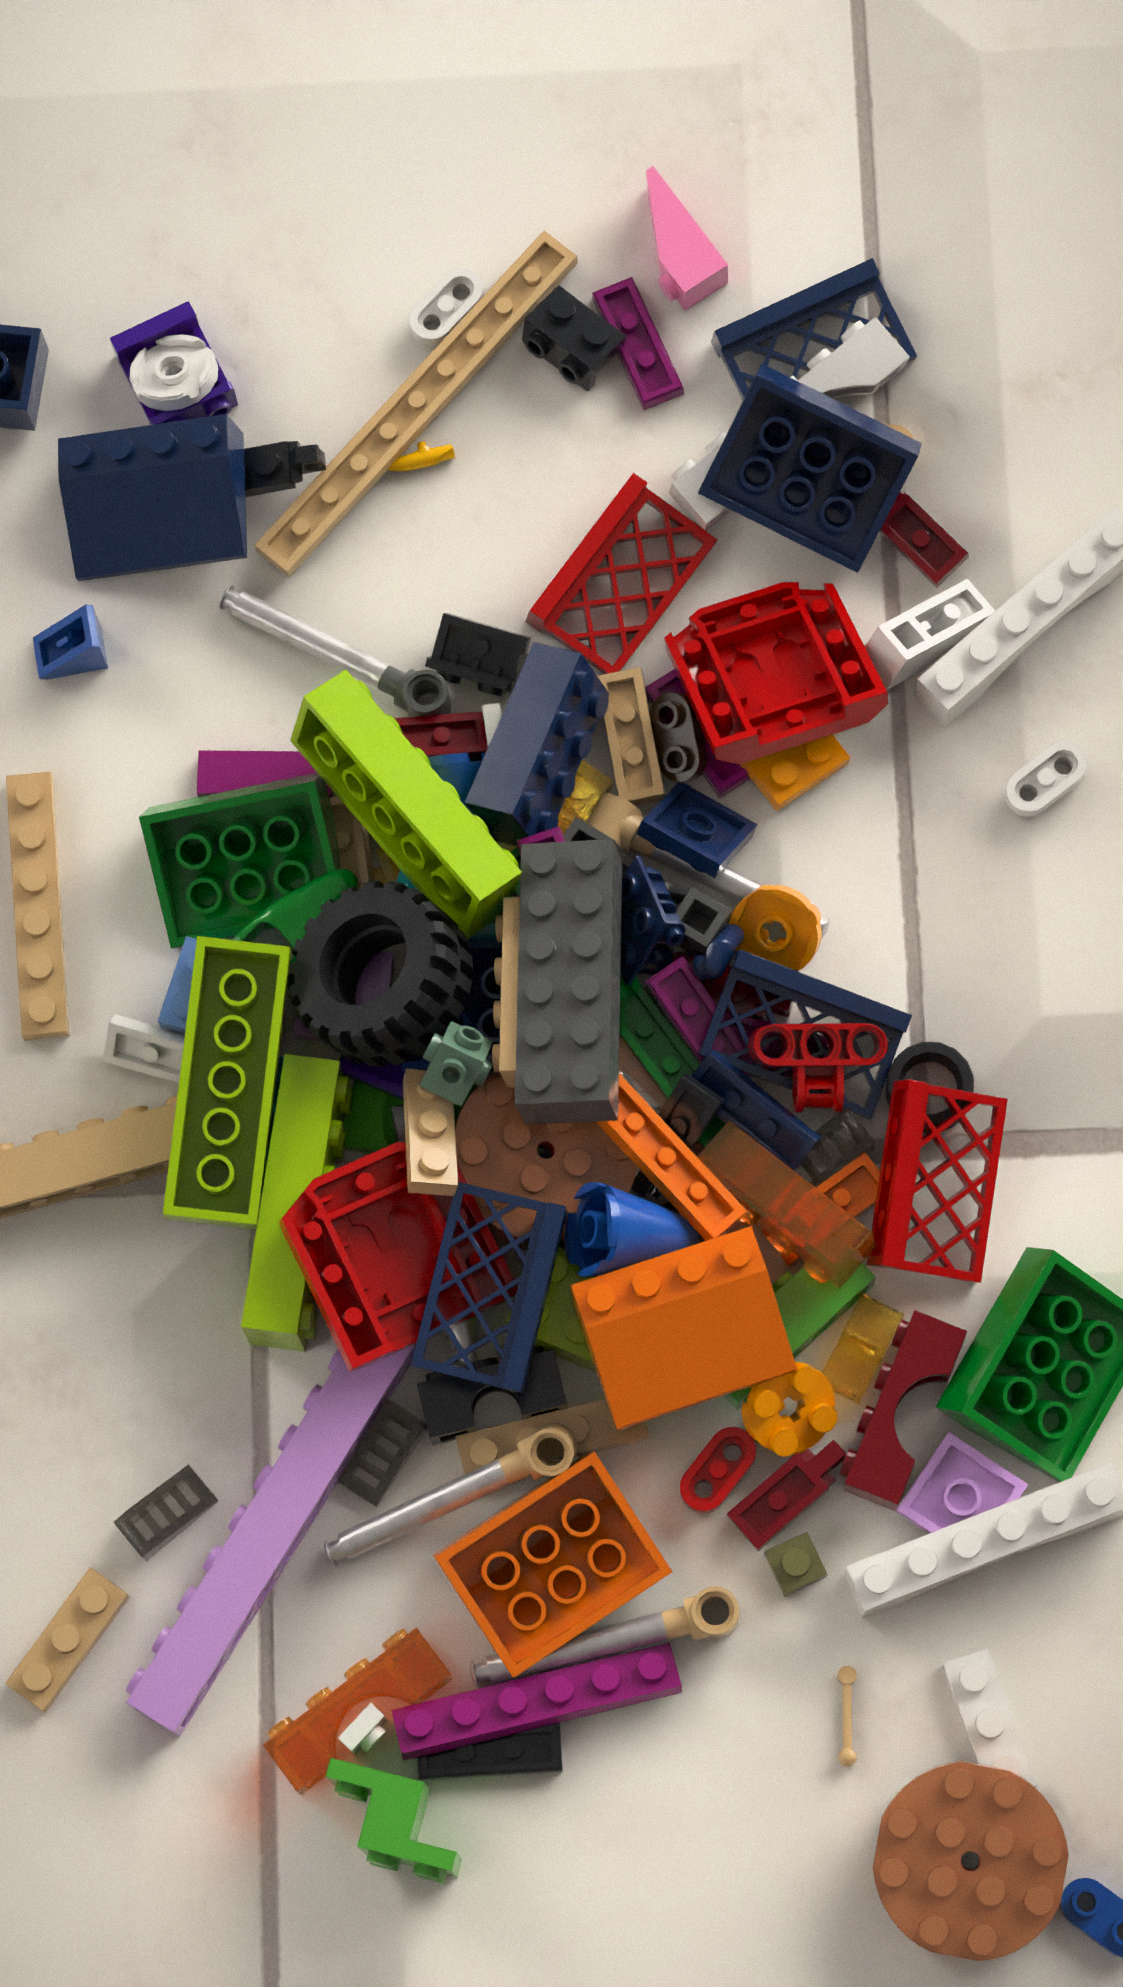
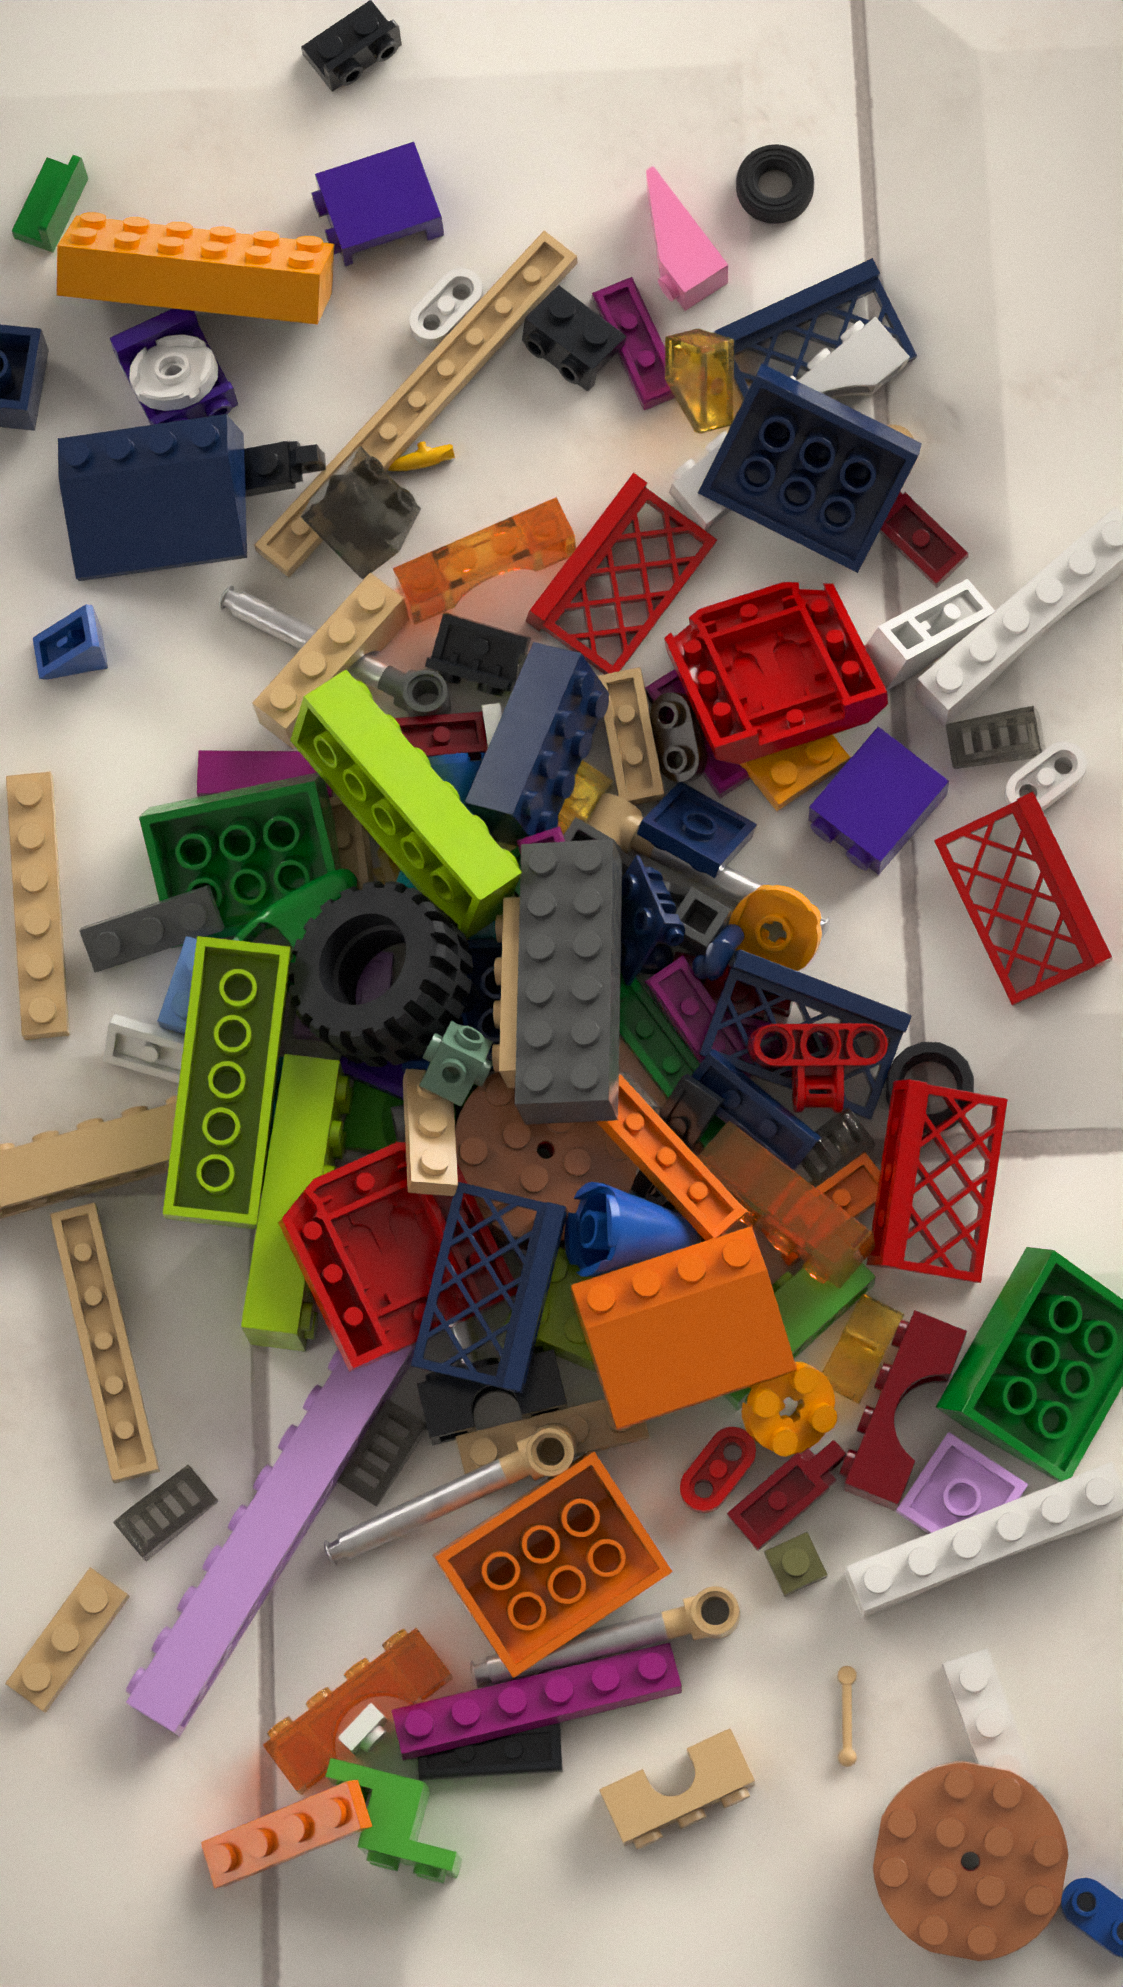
(51, 203): none -> green panel
(104, 1343): none -> tan plate
(151, 928): none -> dark grey plate
(195, 268): none -> light orange brick
(286, 1834): none -> orange plate
(352, 46): none -> black bracket
(358, 626): none -> tan arch
(362, 513): none -> clear smoke slope
(377, 201): none -> dark purple panel
(445, 575): none -> clear orange arch
(643, 1812): none -> tan arch
(701, 377): none -> clear yellow slope
(775, 158): none -> black tyre
(877, 801): none -> dark purple brick
(1016, 751): none -> clear smoke slope
(1059, 880): none -> red fence

